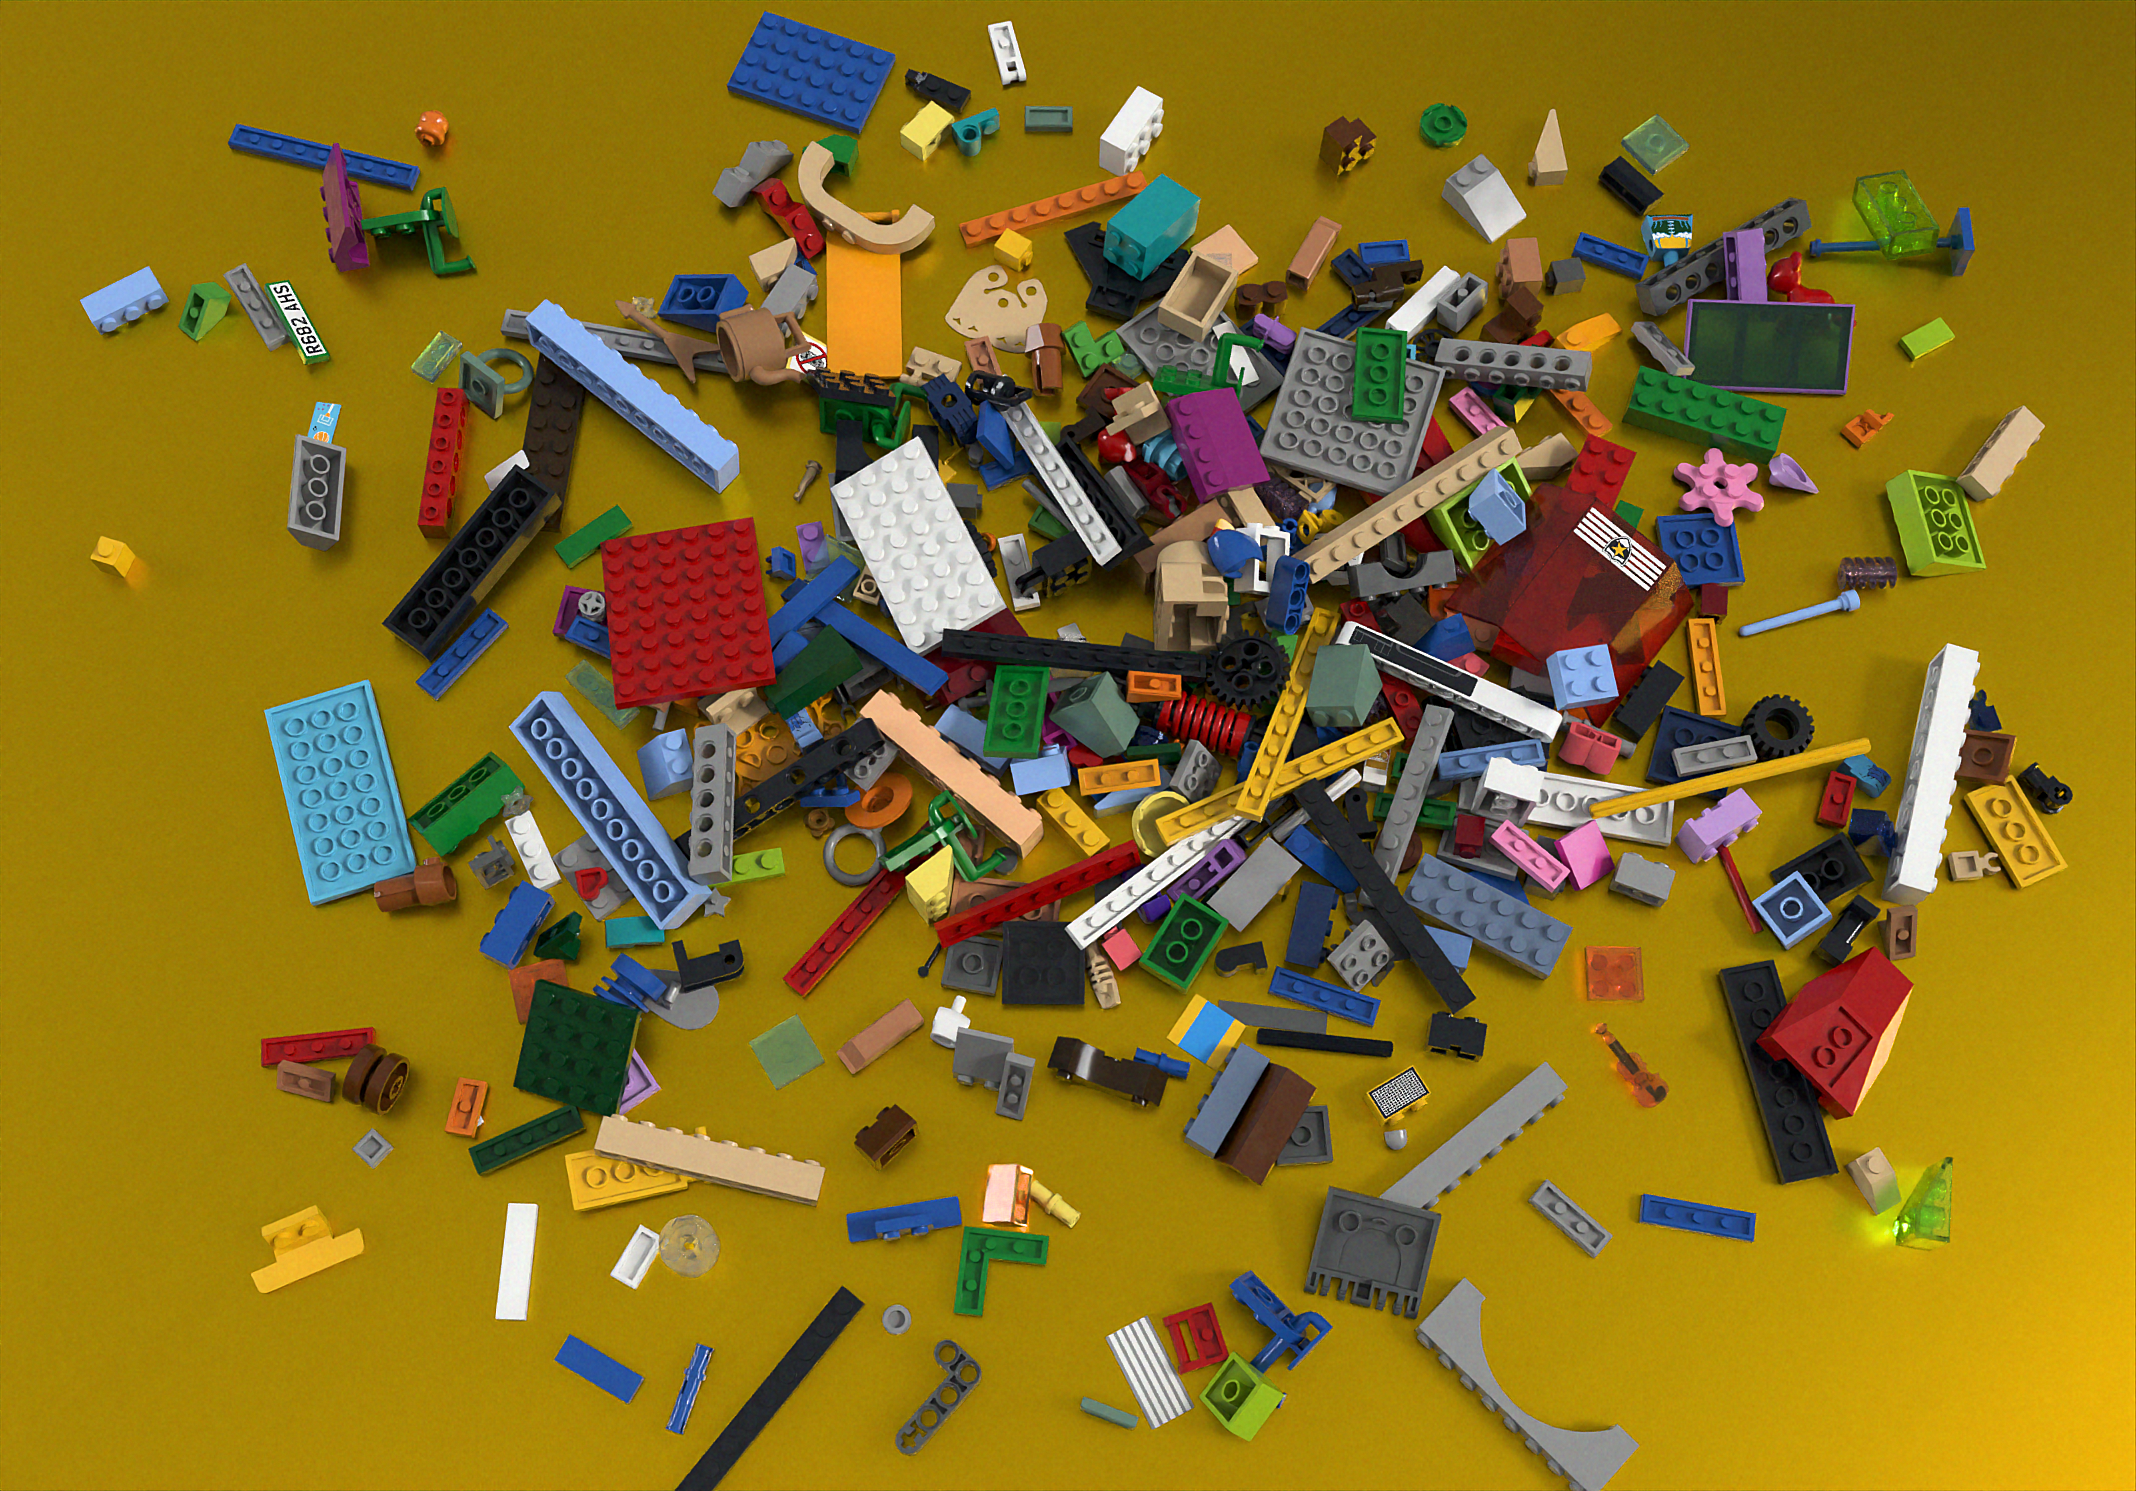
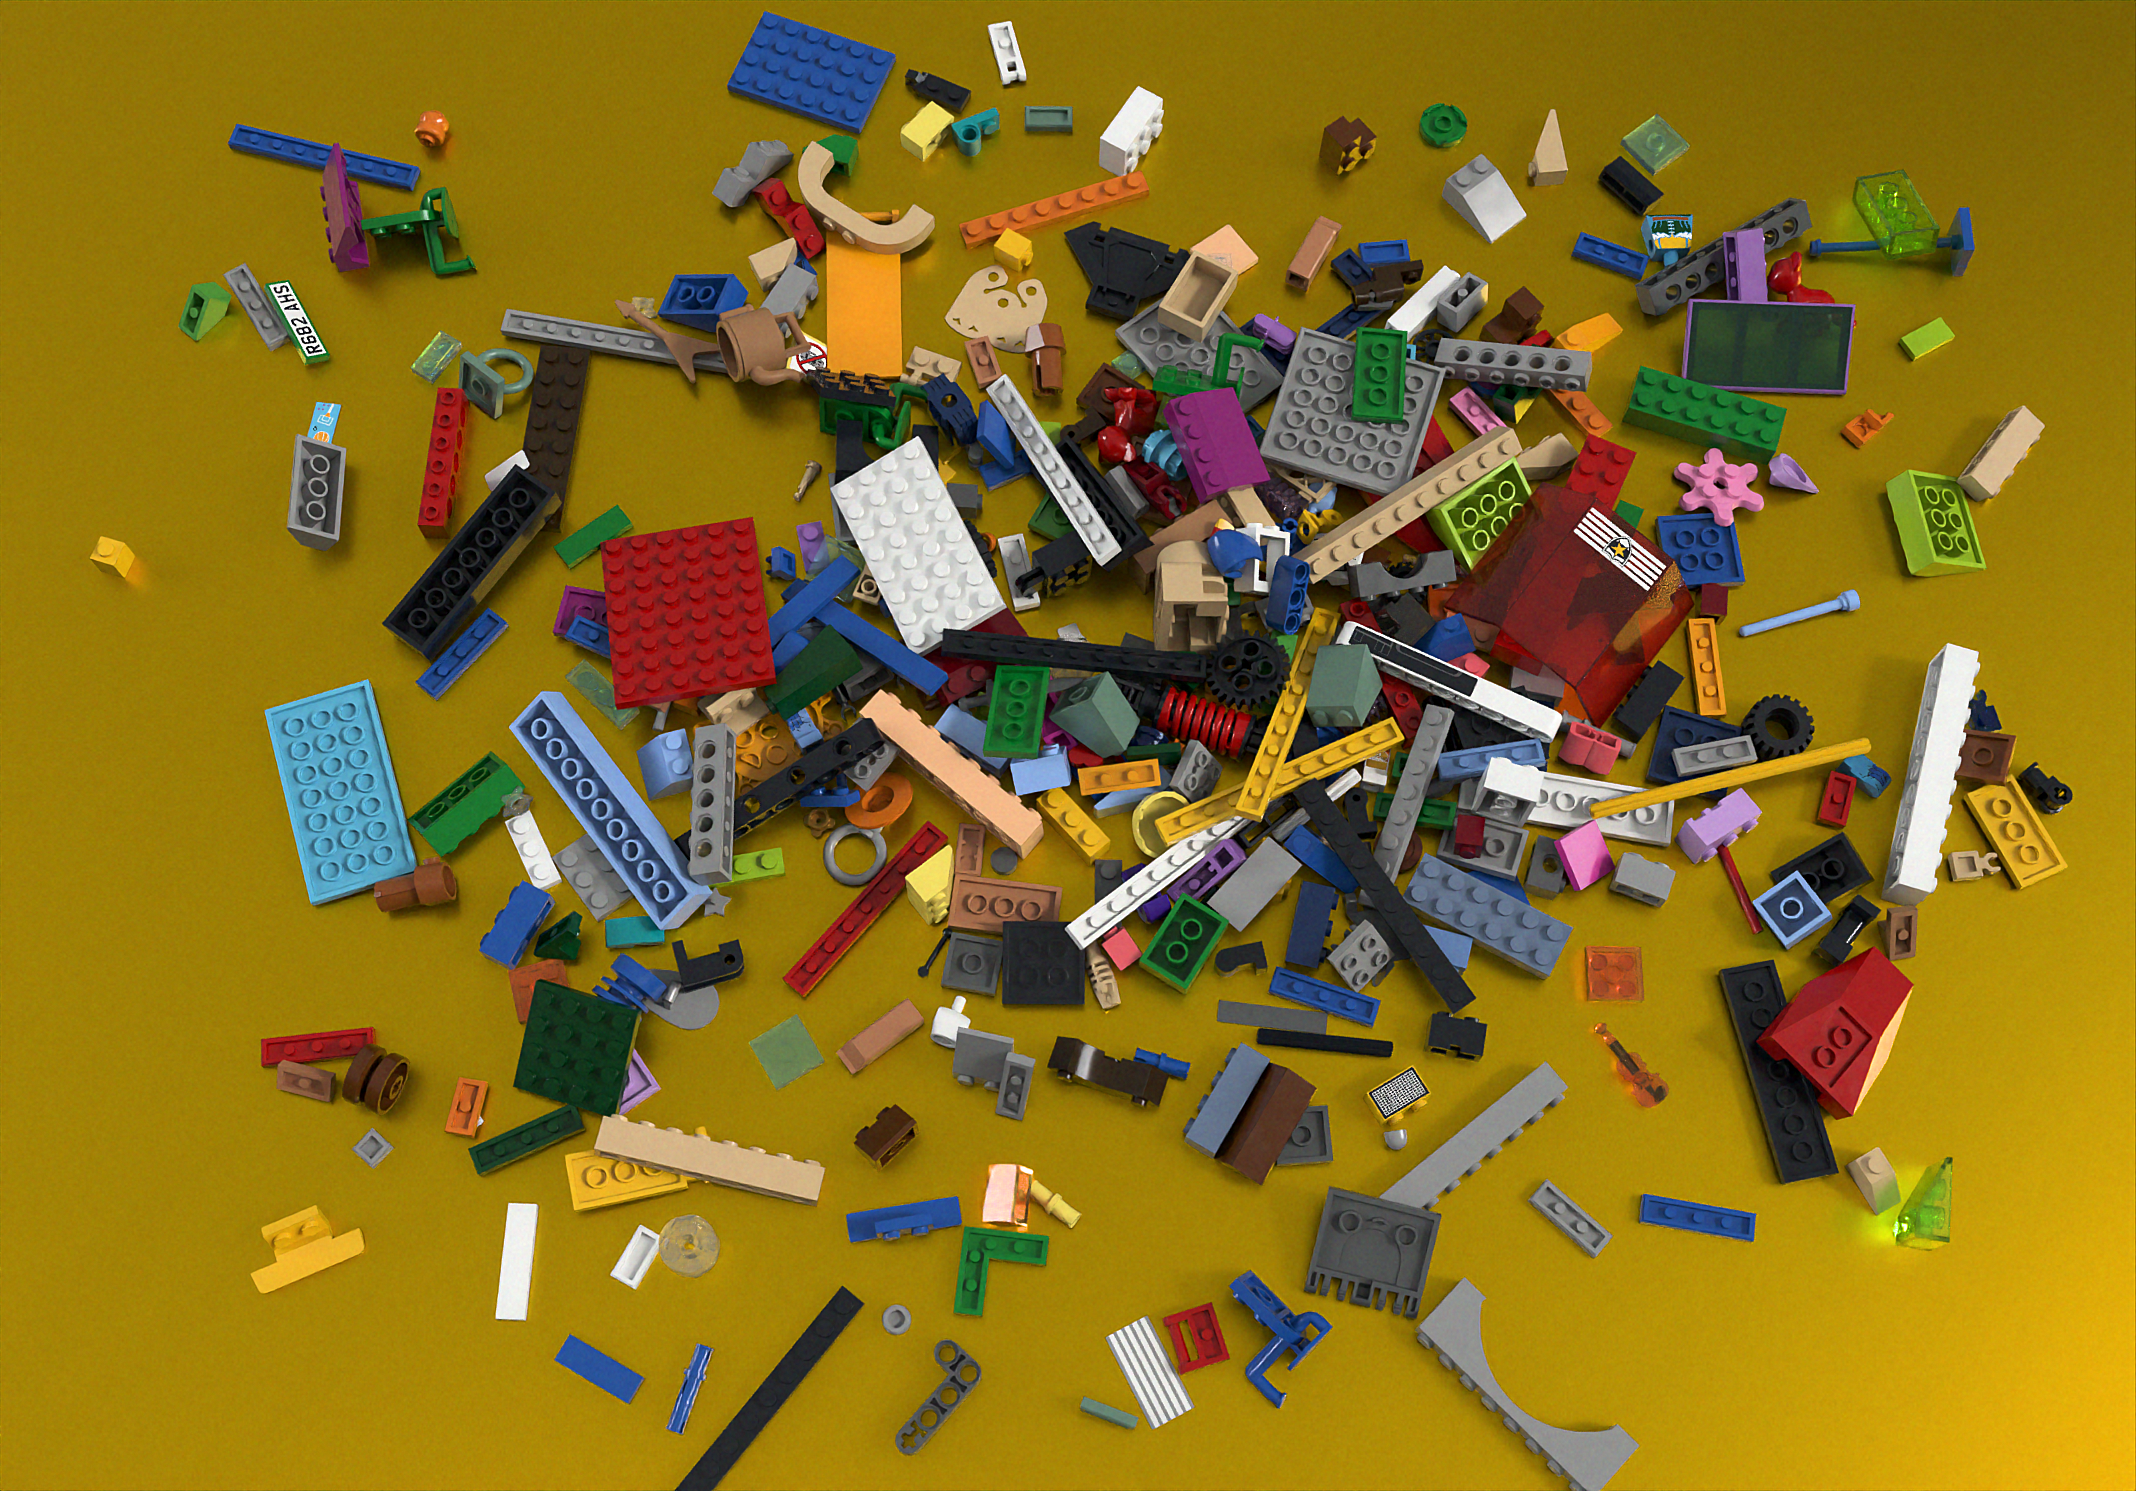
(124, 300): light blue brick -> none
(494, 865): dark grey bracket -> none
(590, 882): red tile -> none
(591, 601): light grey wheel -> none
(633, 395): light blue brick -> none
(942, 830): green plate -> none
(1002, 394): black piece -> none
(1037, 894): red plate -> none
(1047, 503): light grey bar -> none
(1091, 353): bright green plate -> none
(1139, 414): tan bracket -> none
(1151, 227): teal brick -> none
(1152, 687): orange slope -> none
(1206, 1032): sticker -> none
(1238, 355): white sticker -> none
(1241, 1397): lime slope -> none
(1245, 764): blue pin -> none
(1261, 299): reddish brown brick -> none
(1394, 552): dark grey tile -> none
(1497, 508): light blue slope -> none
(1519, 267): nougat brick -> none
(1529, 856): bright pink plate -> none
(1565, 276): dark grey brick -> none
(1582, 677): light blue brick -> none
(1662, 348): light grey plate -> none
(1868, 571): piece -> none
(1872, 832): clear blue brick -> none

